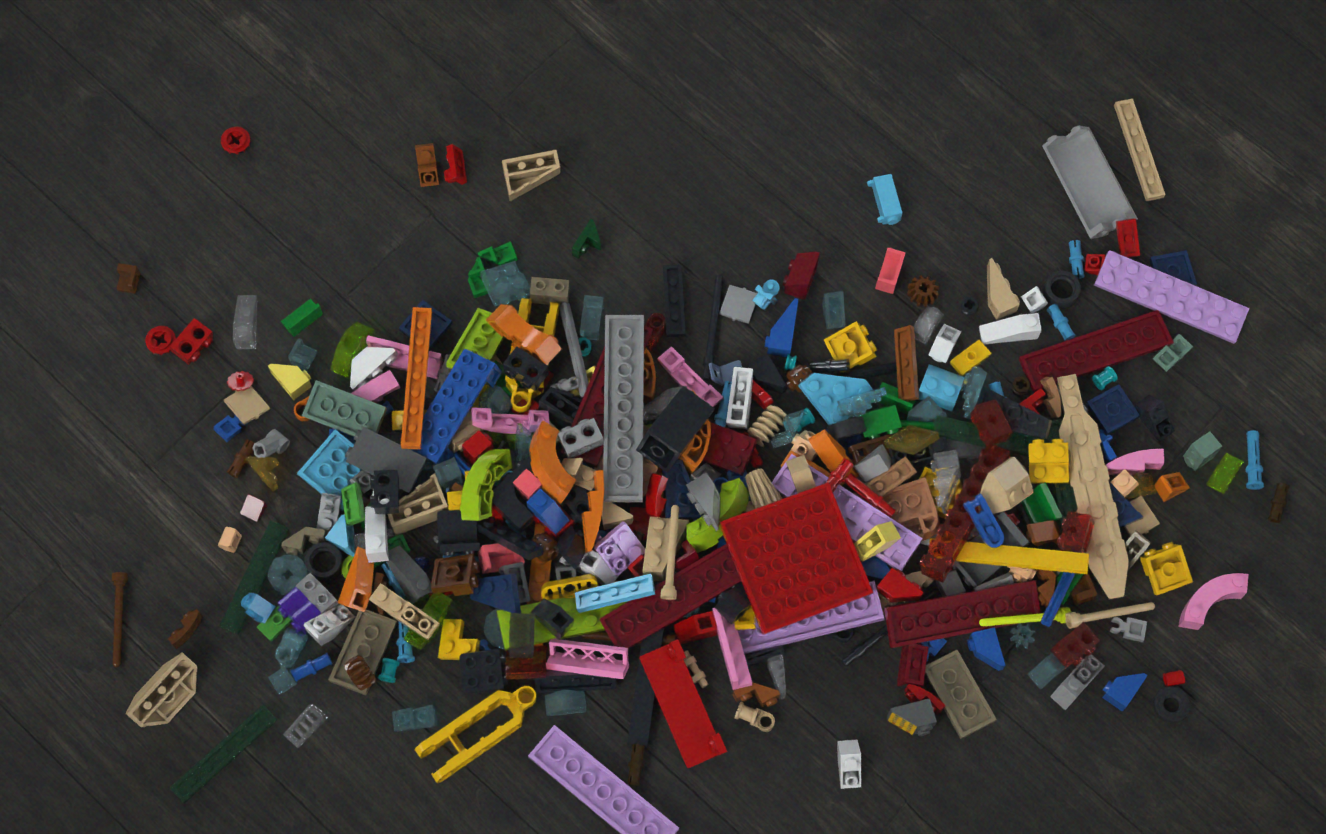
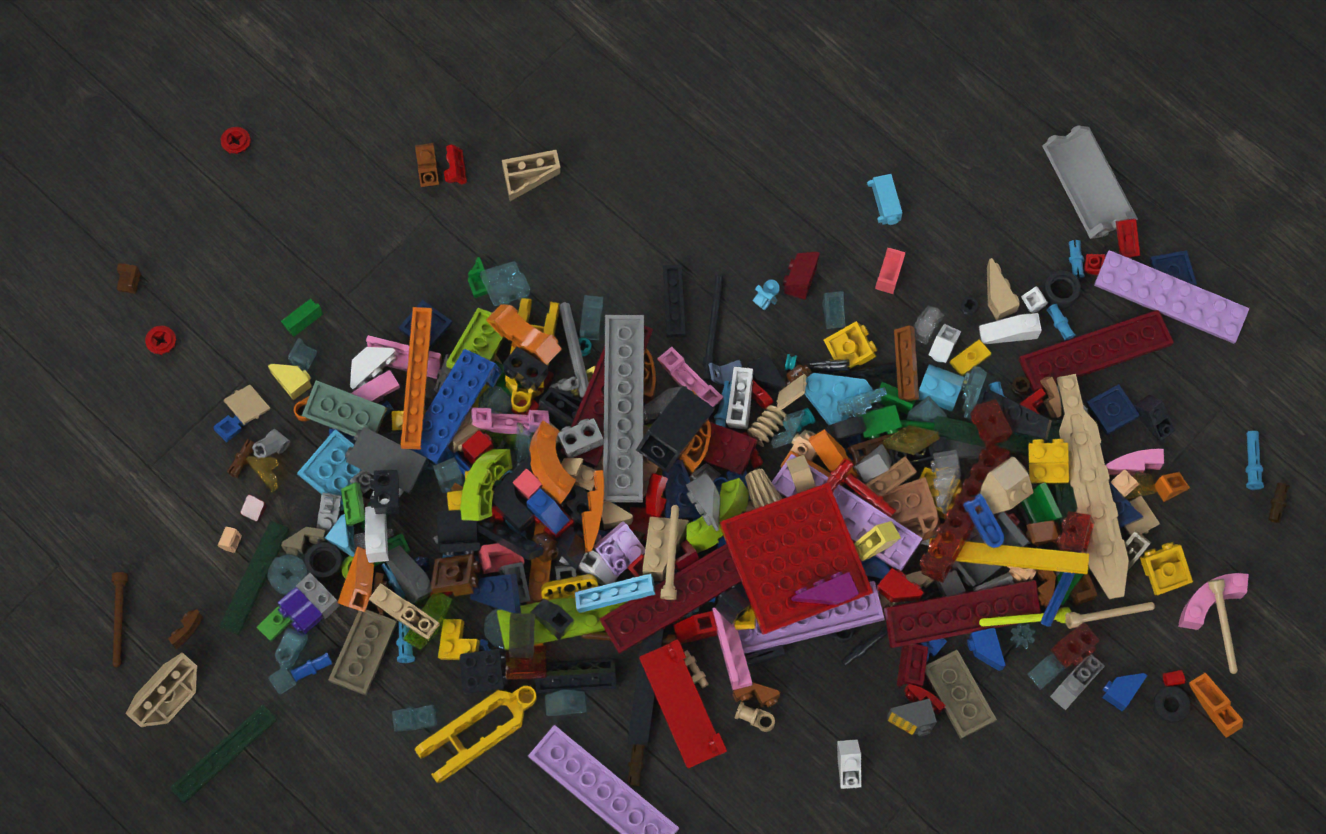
(187, 338): red brick -> none
(240, 381): red piece -> none
(245, 322): clear slope -> none
(257, 607): dark azure brick -> none
(300, 721): clear slope -> none
(329, 624): white slope -> none
(349, 347): clear neon green slope -> none
(360, 672): reddish brown gear -> none
(388, 670): teal bush -> none
(419, 507): tan wedge -> none
(500, 255): green slope -> none
(549, 290): dark tan brick -> none
(587, 663): bright pink fence -> none
(588, 237): dark green slope -> none
(657, 331): clear red piece -> none
(738, 304): light grey piece -> none
(776, 669): clear slope -> none
(781, 334): blue slope -> none
(791, 392): none -> tan piece
(831, 592): none -> magenta slope
(926, 285): reddish brown gear -> none
(1104, 378): teal bush -> none
(1107, 452): blue slope -> none
(1132, 628): light grey plate -> none
(1139, 150): tan plate -> none
(1172, 354): sand green slope -> none
(1202, 451): sand green brick -> none
(1216, 705): none -> orange slope
(1217, 587): none -> tan piece
(1224, 473): clear neon green slope -> none

